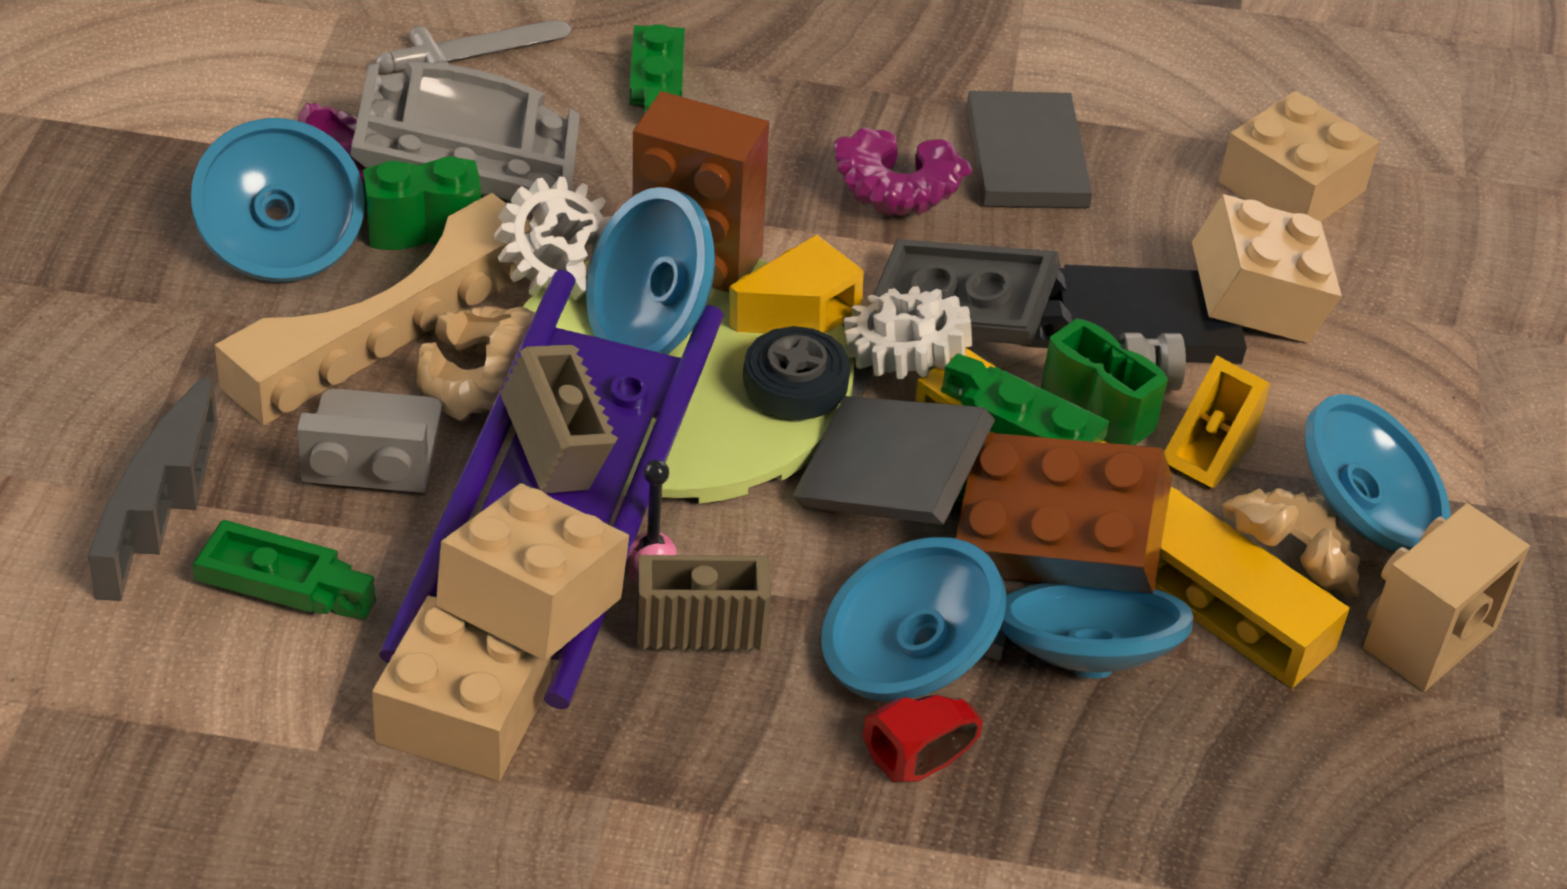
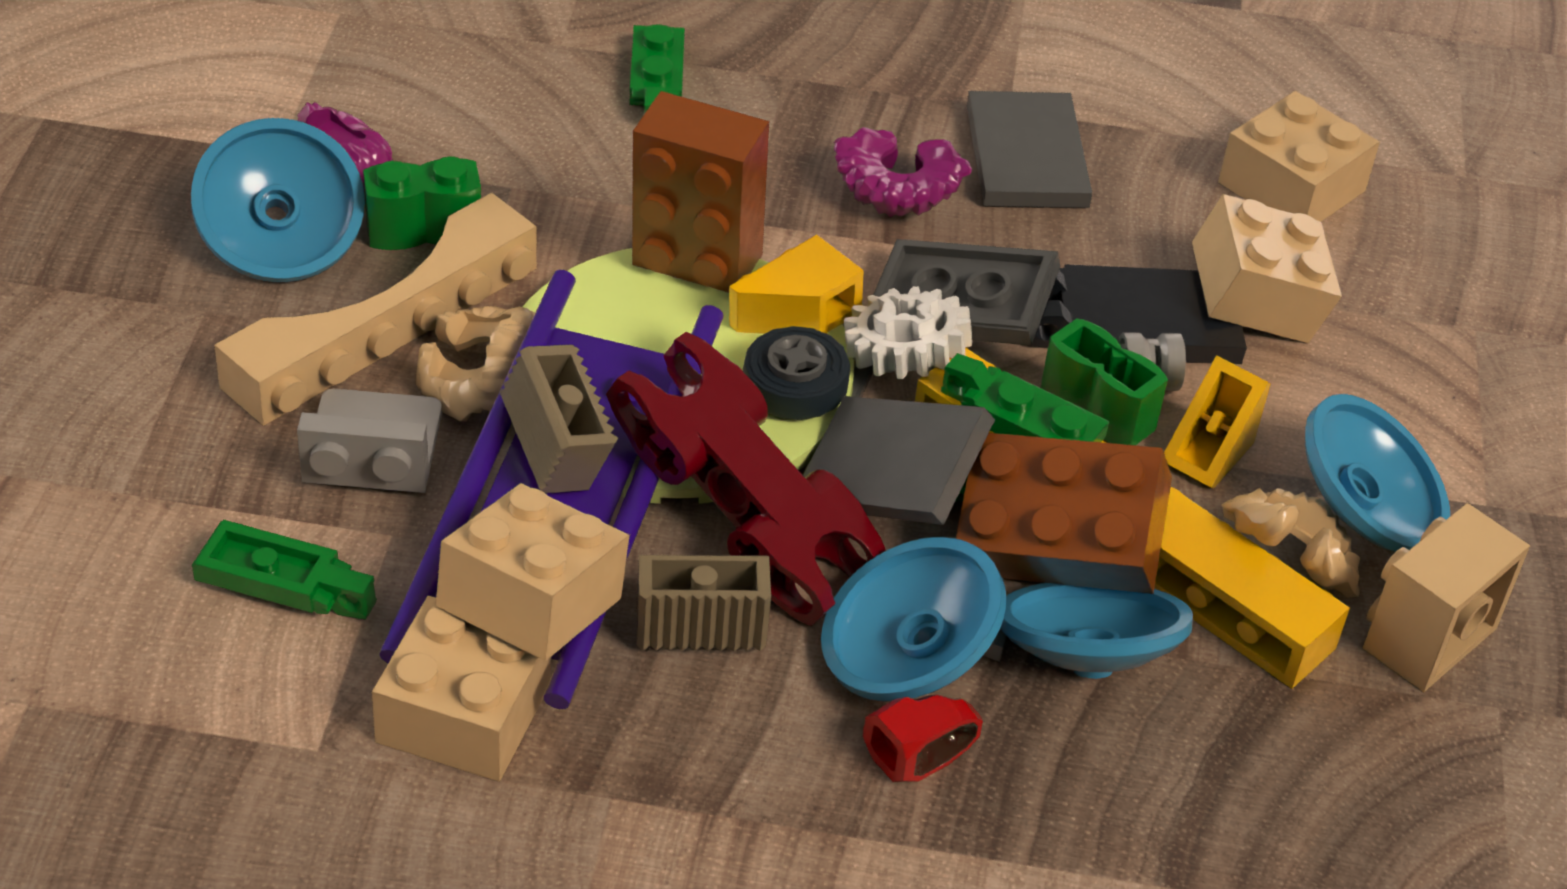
(159, 478): dark grey slope -> none
(427, 50): light grey sword -> none
(465, 115): light grey slope -> none
(562, 215): white gear -> none
(651, 271): dark azure dish -> none
(652, 541): black hinge -> none
(718, 442): none -> dark red piece

